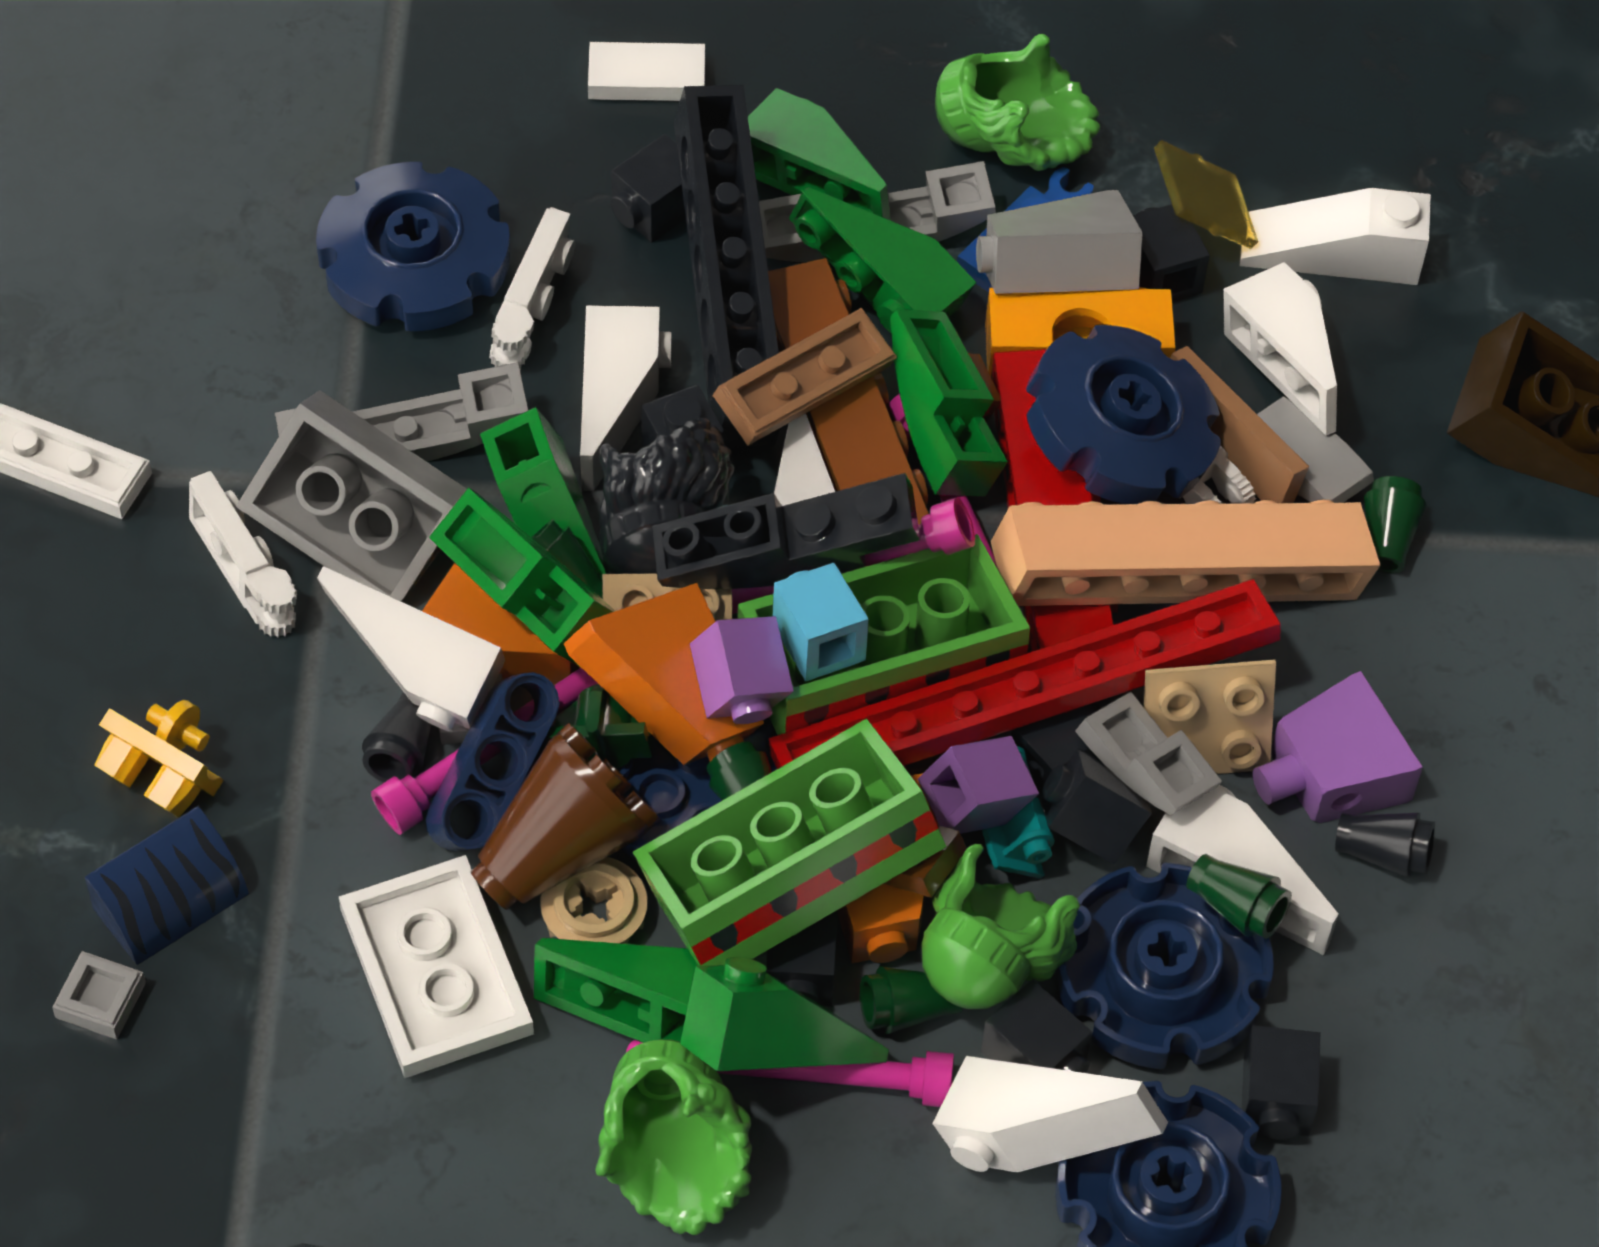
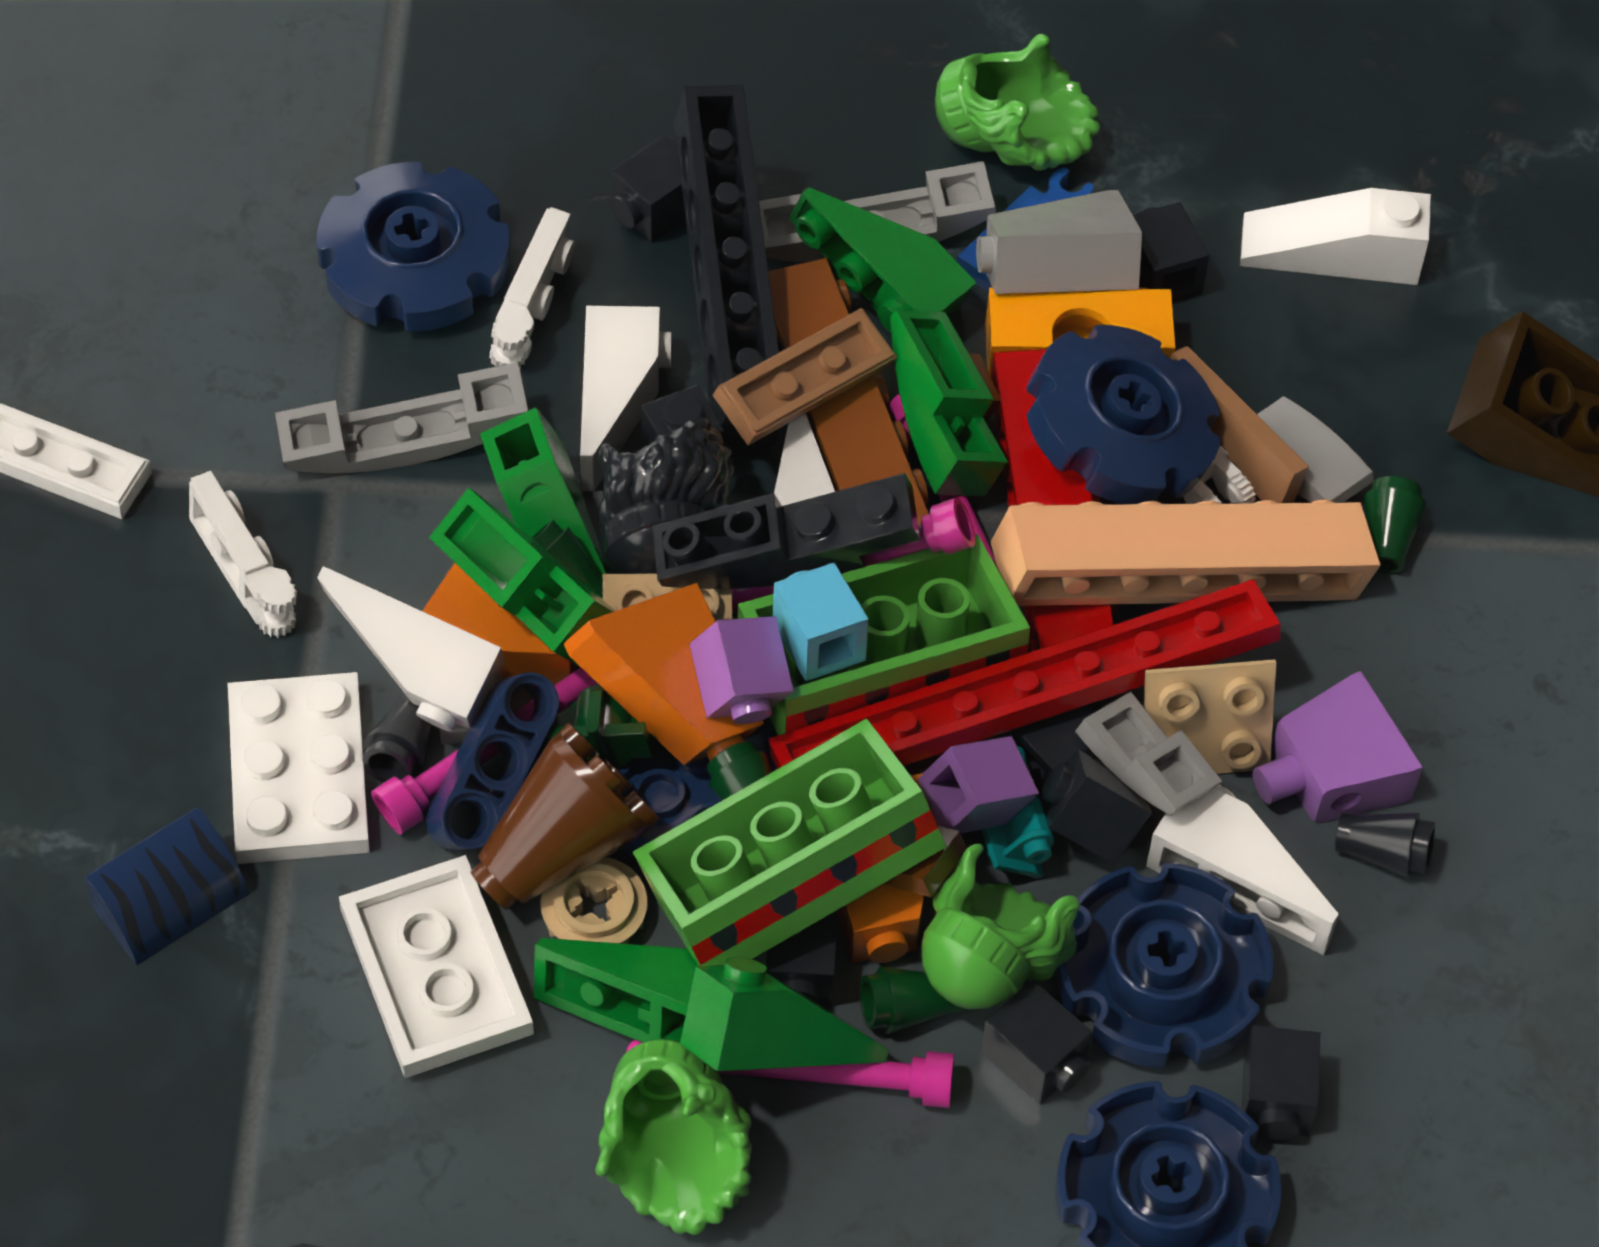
(99, 995): light grey tile -> none
(180, 774): yellow hips -> none
(297, 768): none -> white plate
(351, 497): light grey slope -> none
(644, 70): white tile -> none
(804, 147): green slope -> none
(1037, 1115): white slope -> none
(1205, 194): clear yellow piece -> none
(1242, 895): dark green cone -> none
(1283, 333): white slope -> none

